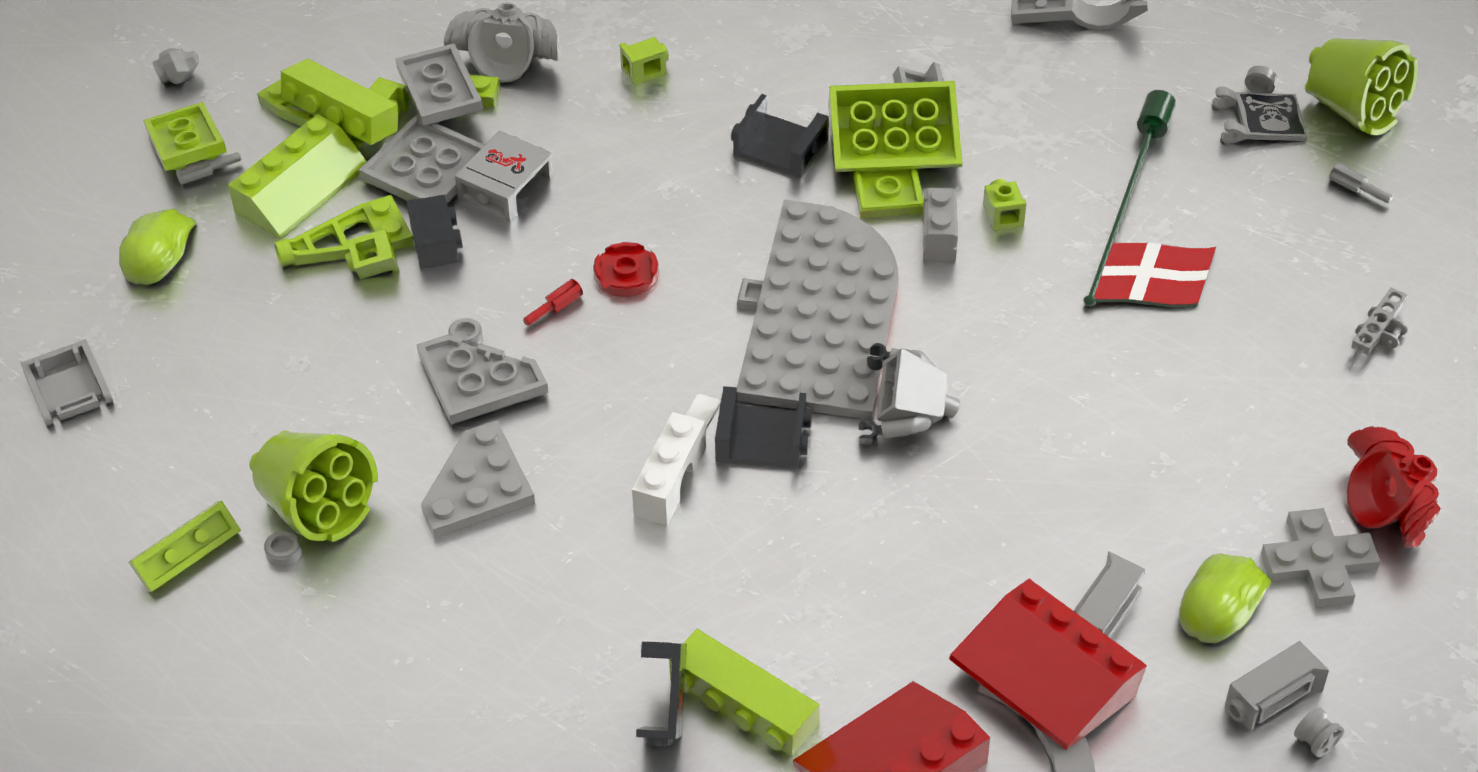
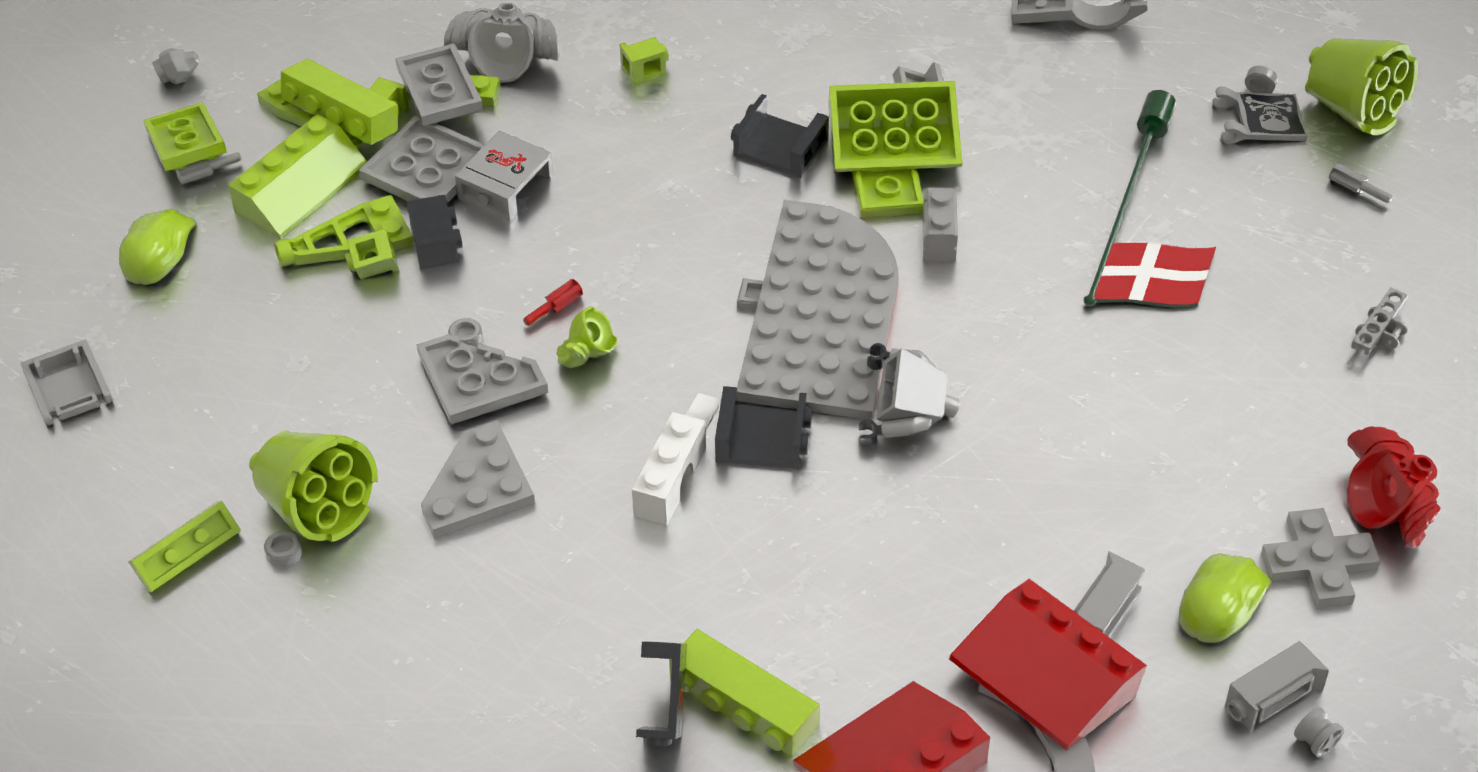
(588, 337): none -> lime hair
(626, 269): red tile -> none
(1003, 197): lime brick -> none

